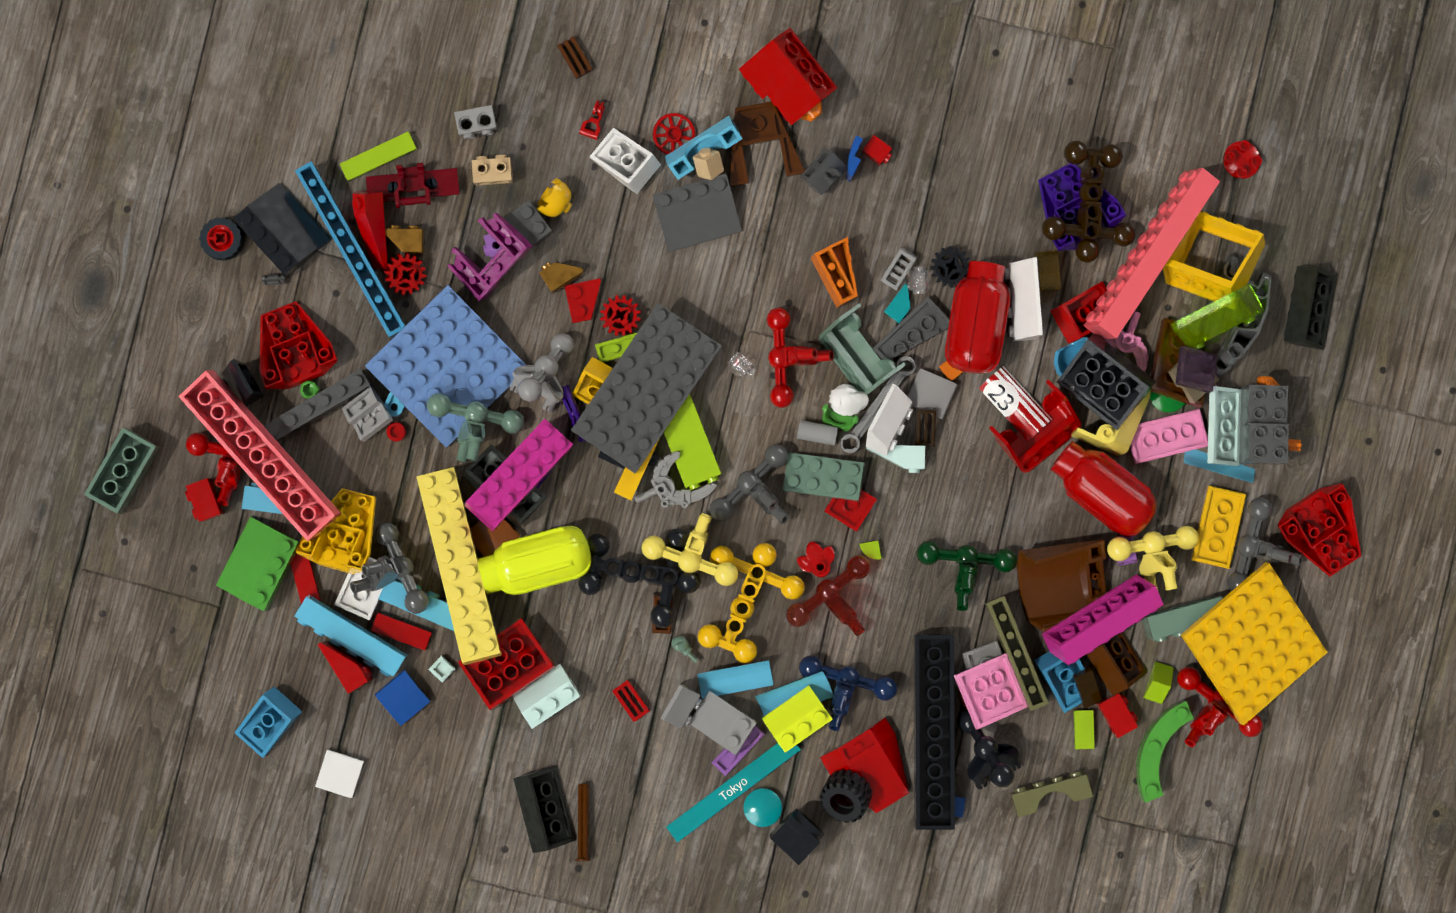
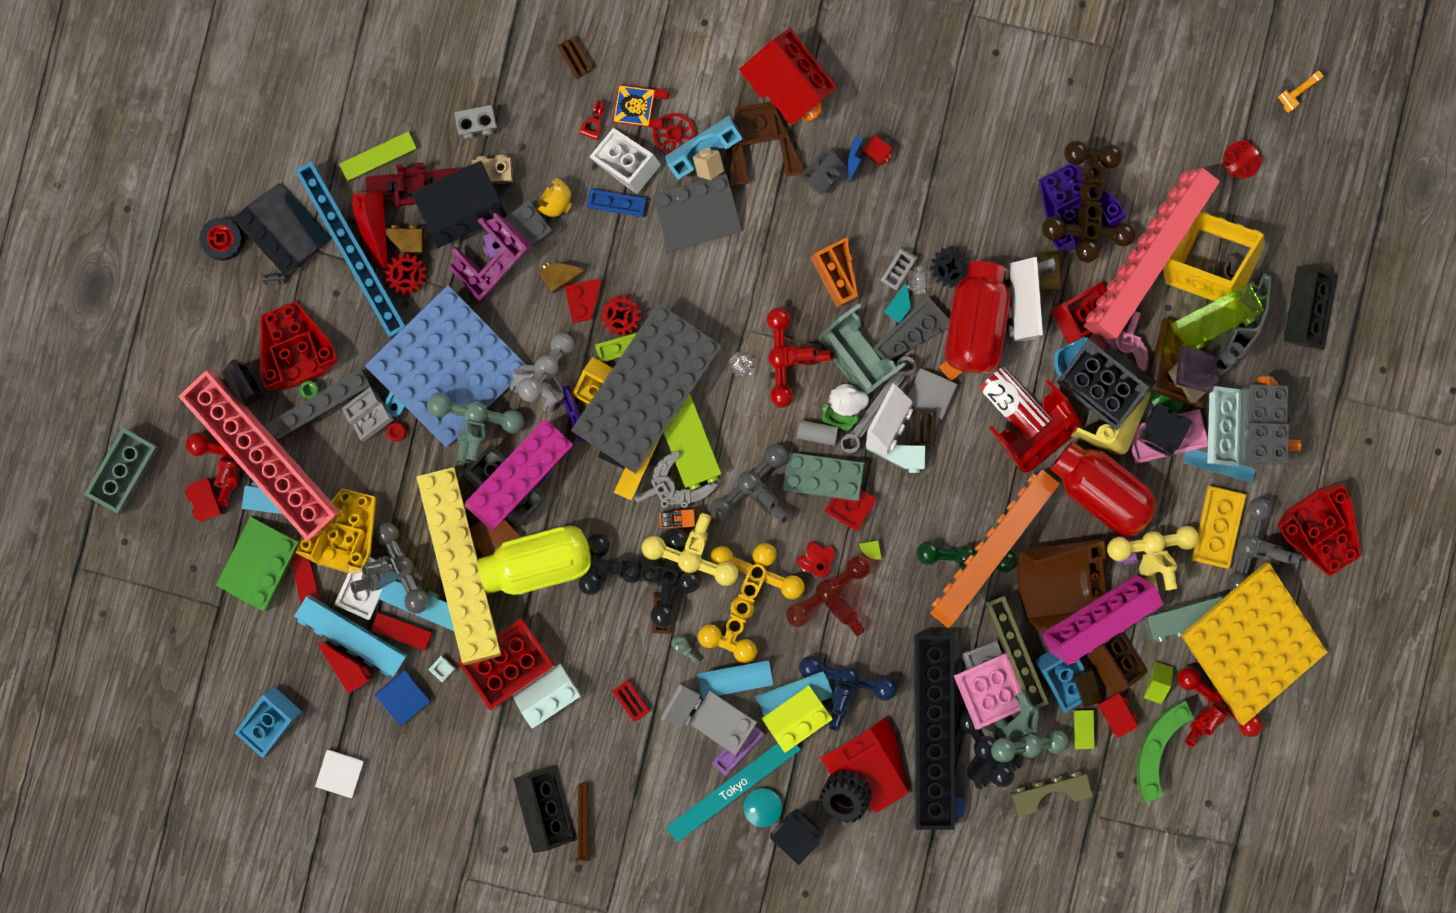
(457, 203): none -> black slope
(616, 203): none -> blue tile
(636, 105): none -> flag
(677, 519): none -> leg
(994, 548): none -> orange brick
(1022, 732): none -> sand green connector
(1046, 268): none -> light grey tile
(1164, 430): none -> black piece
(1289, 99): none -> light orange brick

